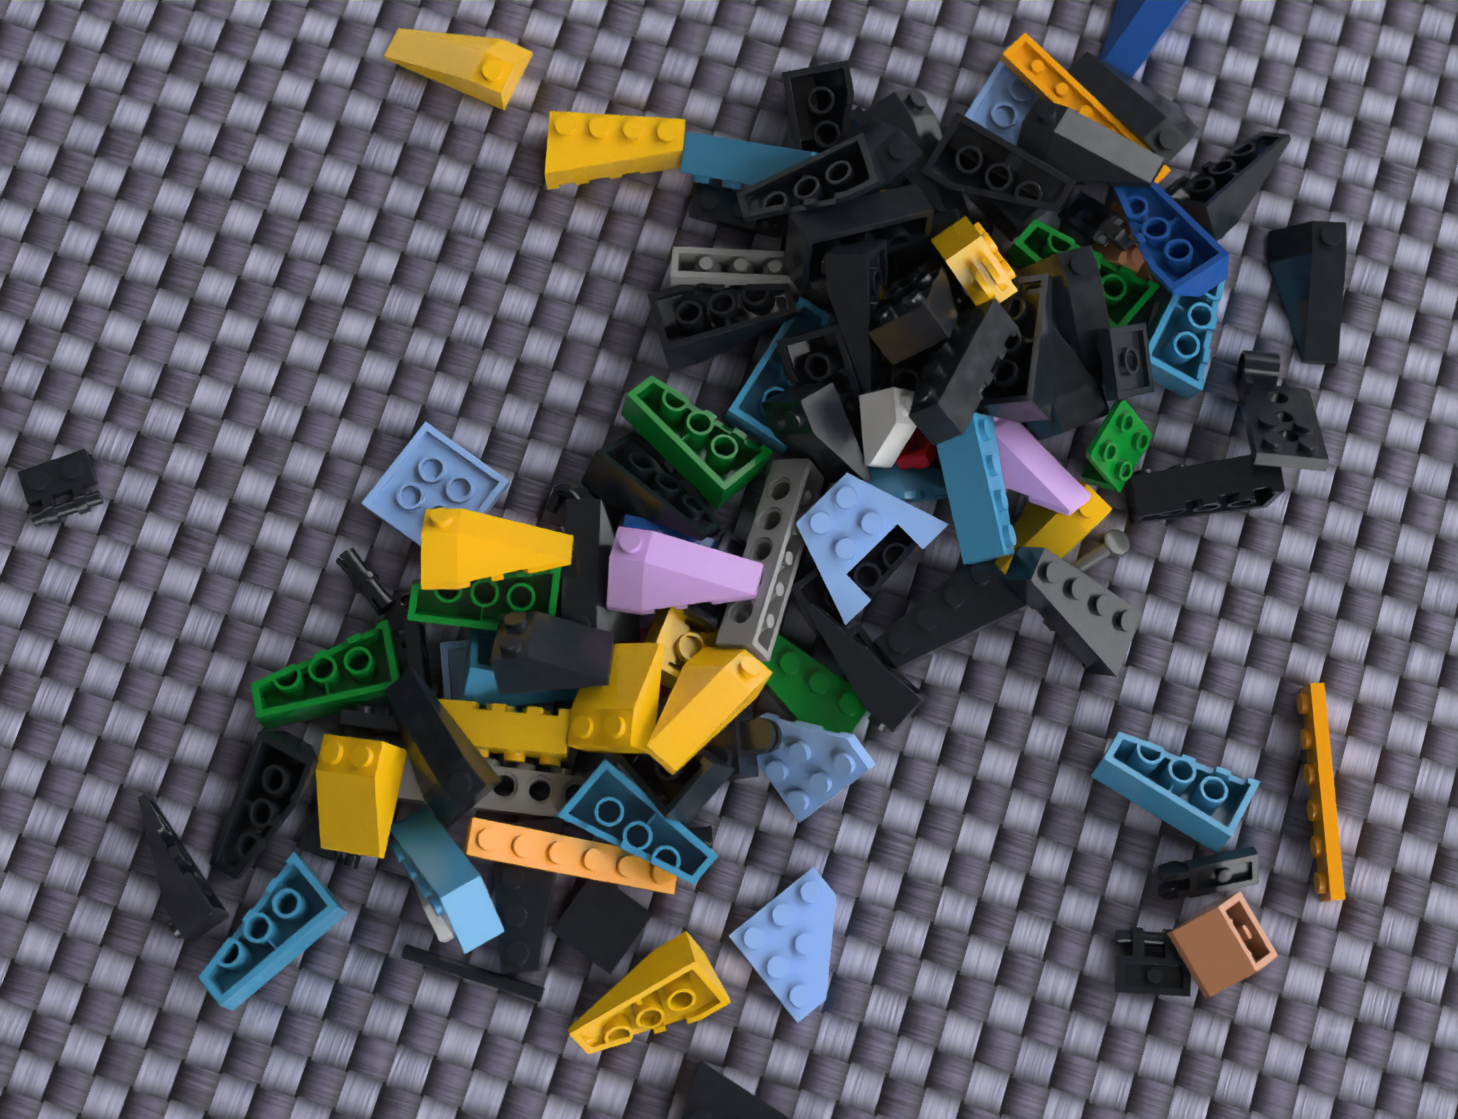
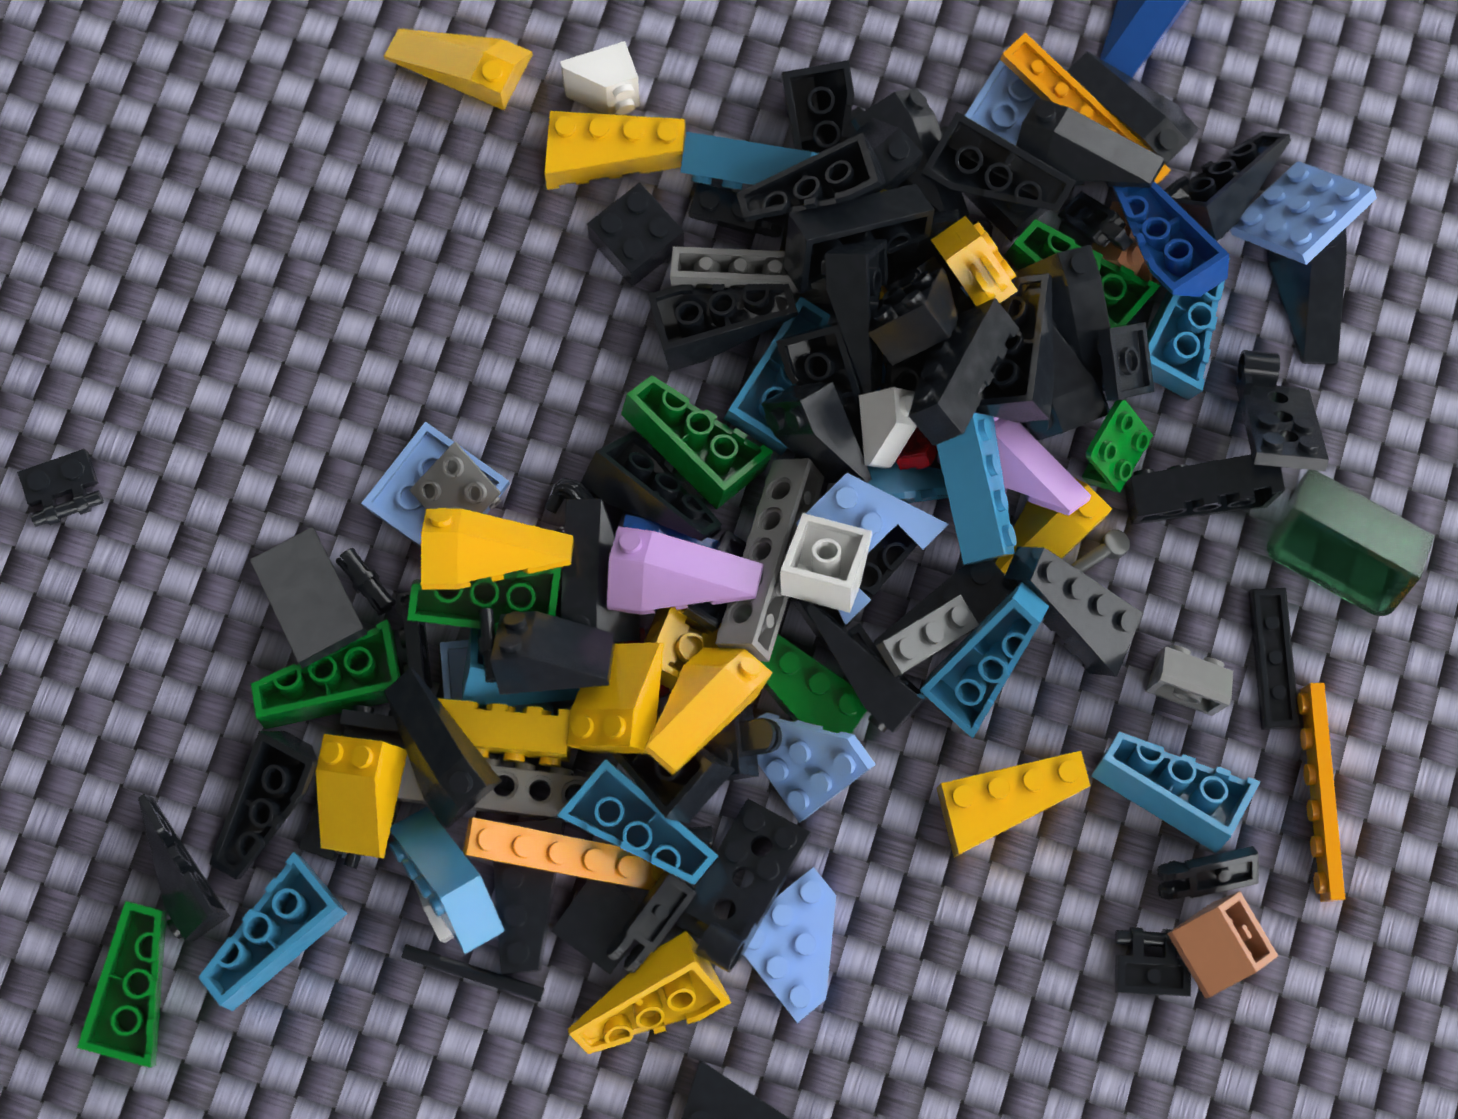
(128, 994): none -> green wedge
(308, 597): none -> black tile
(456, 484): none -> light grey hinge
(486, 641): none -> black bar
(603, 80): none -> white slope
(635, 234): none -> black brick
(652, 920): none -> black hinge
(727, 939): none -> black hinge
(825, 562): none -> white slope
(927, 635): none -> plate
(981, 664): none -> dark azure wedge
(1000, 799): none -> yellow wedge
(1190, 680): none -> light grey slope
(1273, 658): none -> black tile
(1303, 212): none -> light blue plate
(1349, 544): none -> clear green windscreen

